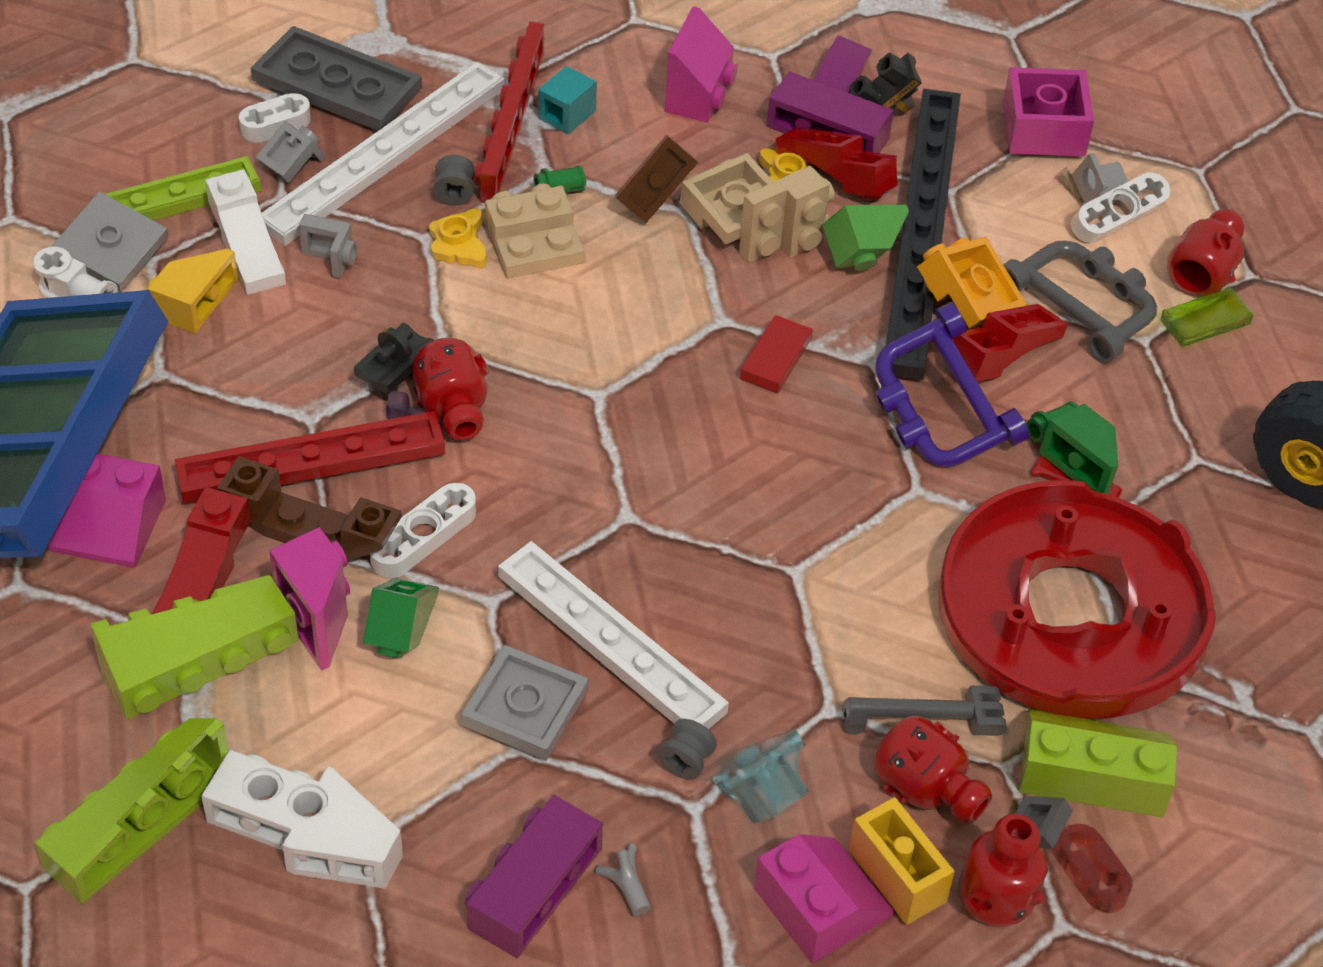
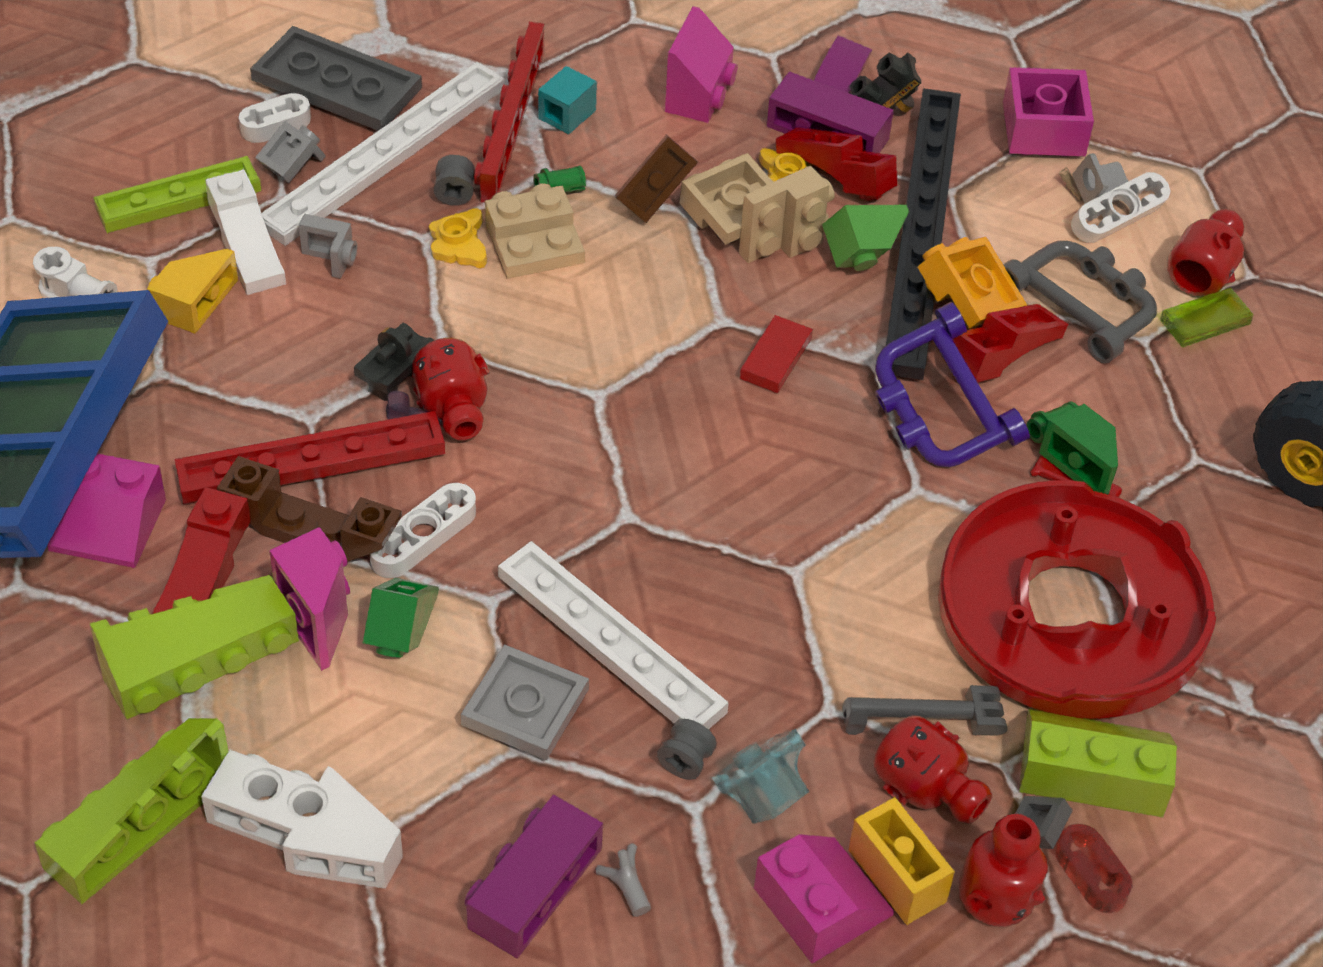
(112, 240): light grey plate -> none

